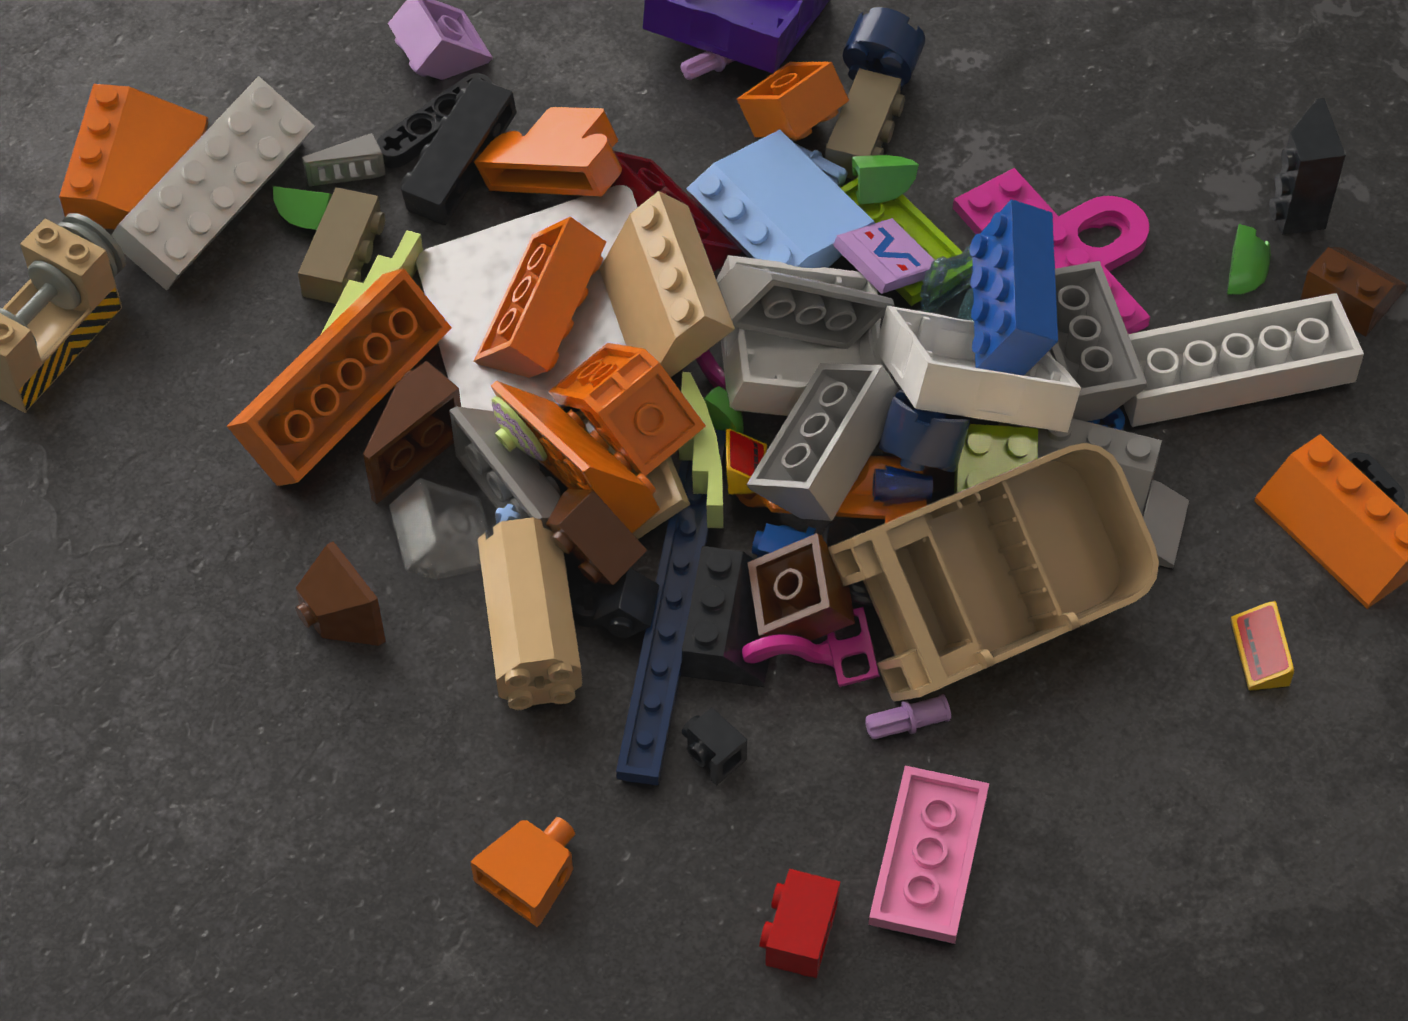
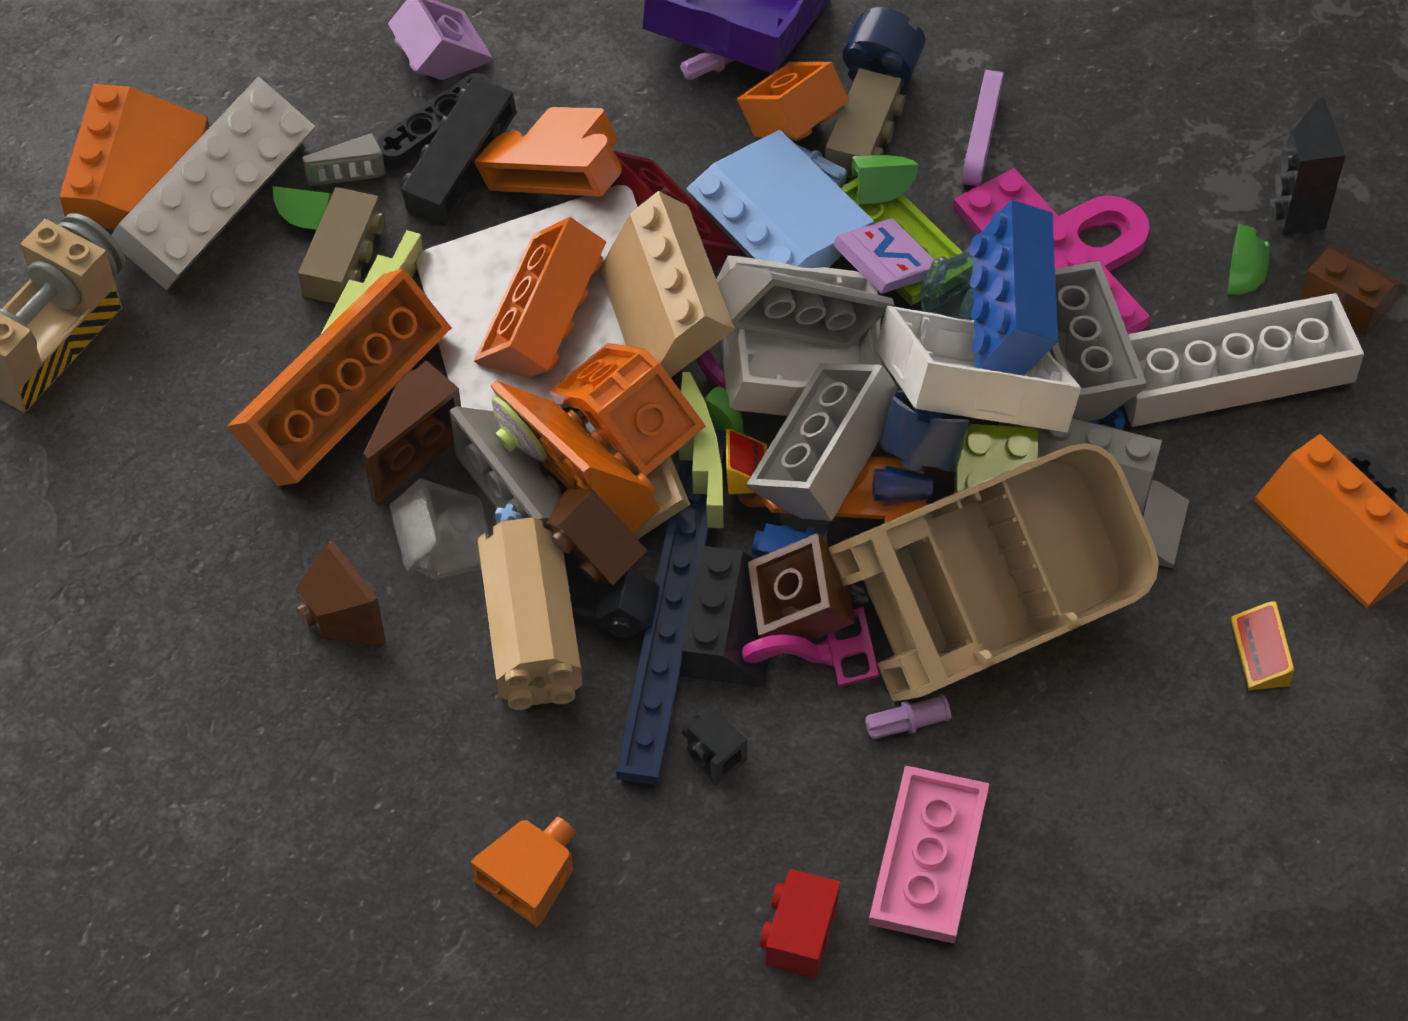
(982, 128): none -> lavender beam

